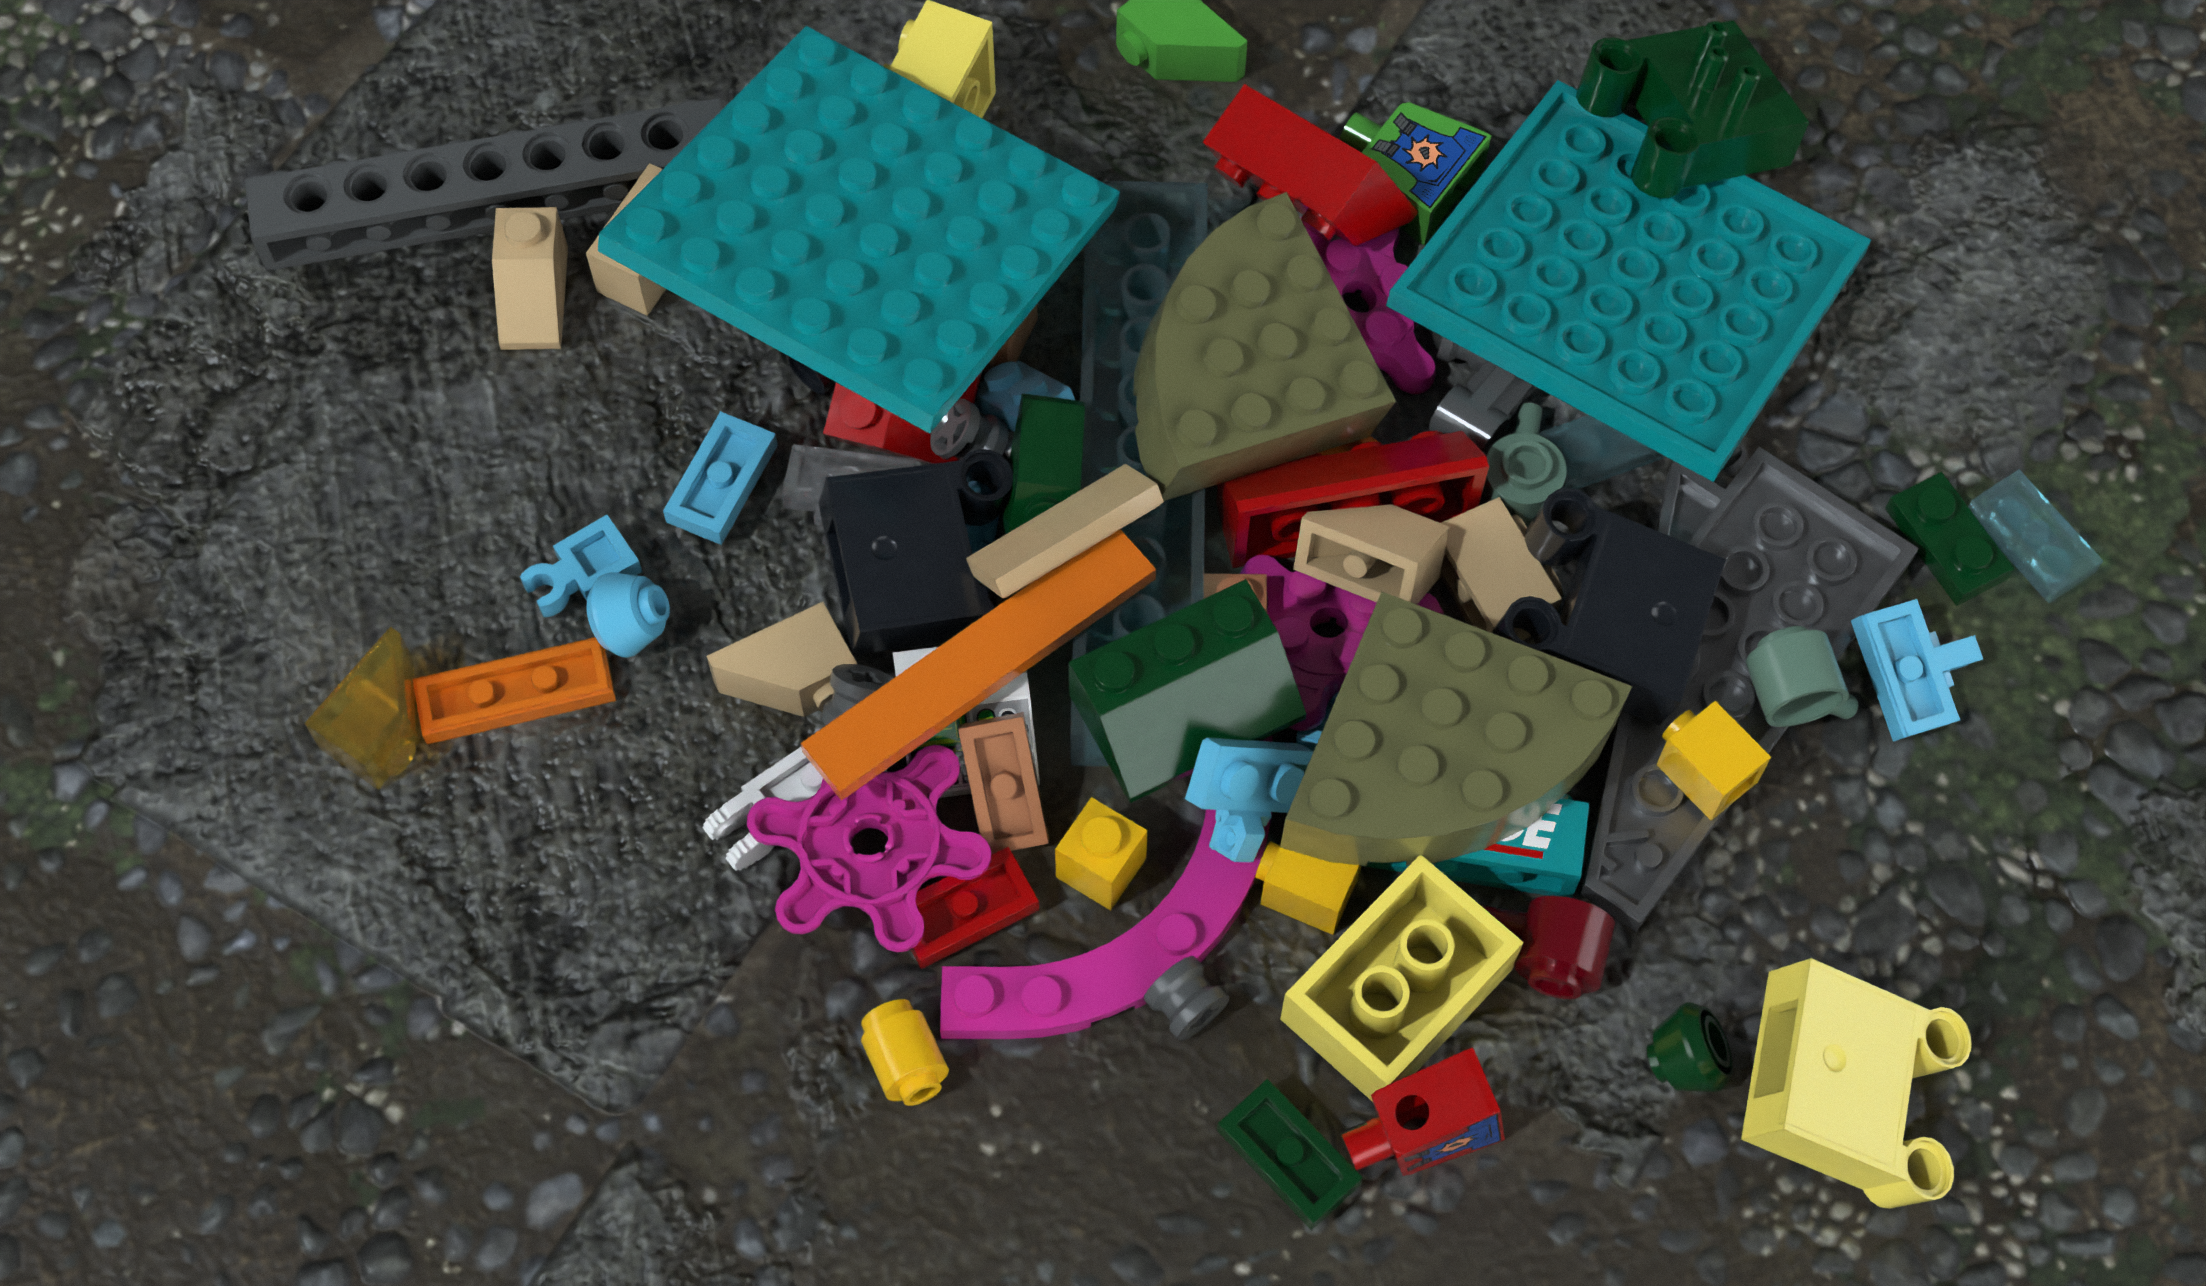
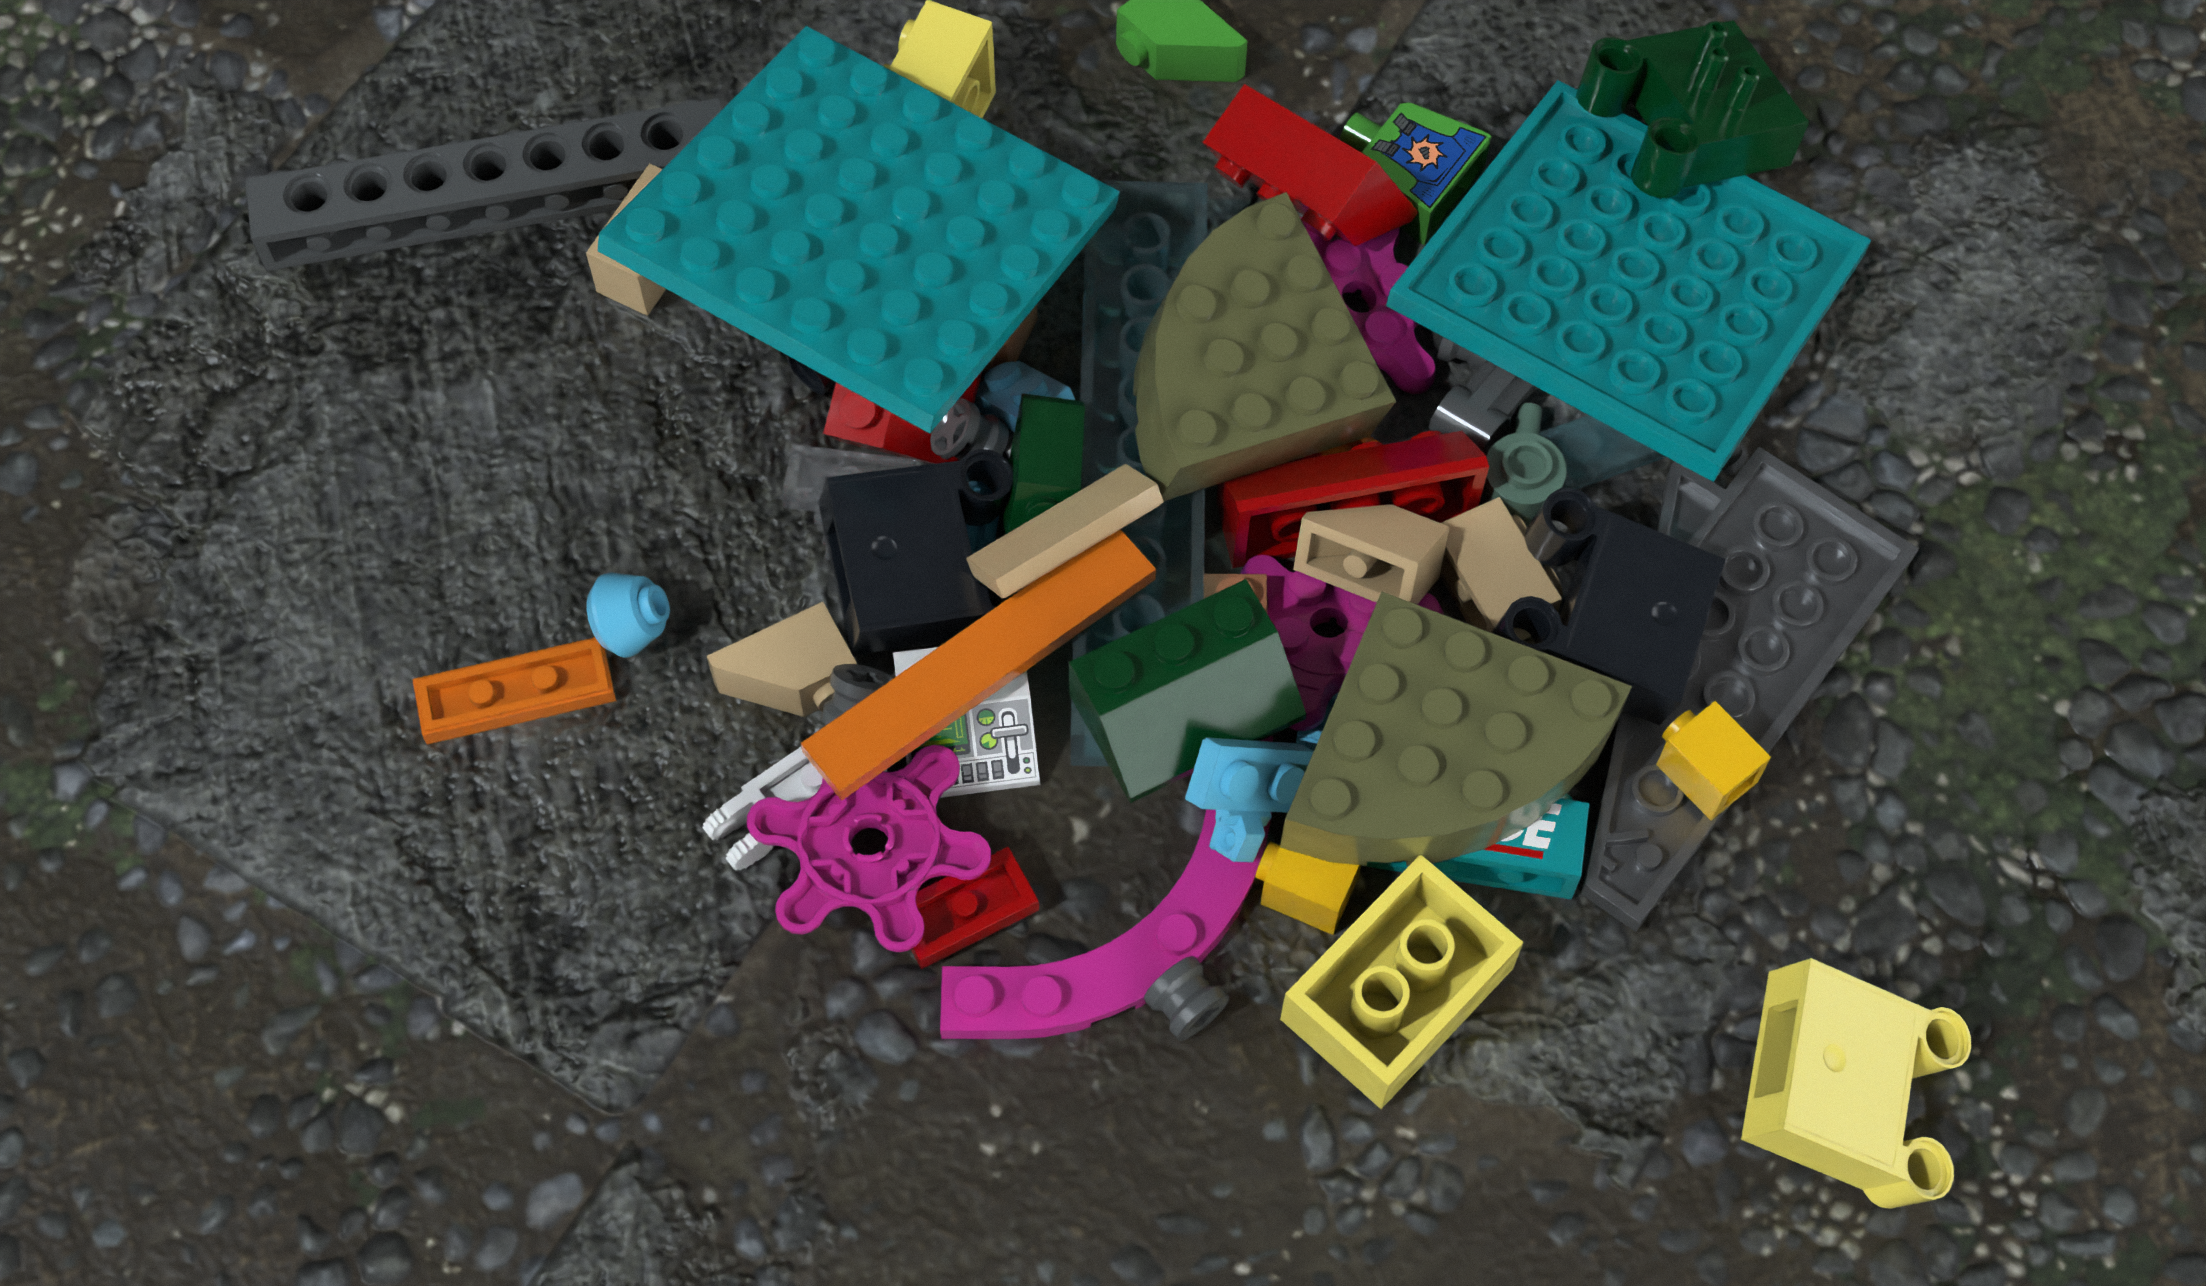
(372, 714): clear yellow slope -> none
(529, 277): tan slope -> none
(581, 561): medium azure plate -> none
(720, 478): medium azure plate -> none
(903, 1052): yellow brick -> none
(1004, 782): nougat plate -> none
(1101, 853): yellow brick -> none
(1289, 1154): dark green plate -> none
(1452, 1101): red torso -> none
(1562, 944): dark red piece -> none
(1691, 1050): dark green cone -> none
(1798, 678): sand green piece -> none
(1911, 668): medium azure hinge -> none
(1949, 538): dark green plate -> none
(2035, 536): clear light blue plate -> none

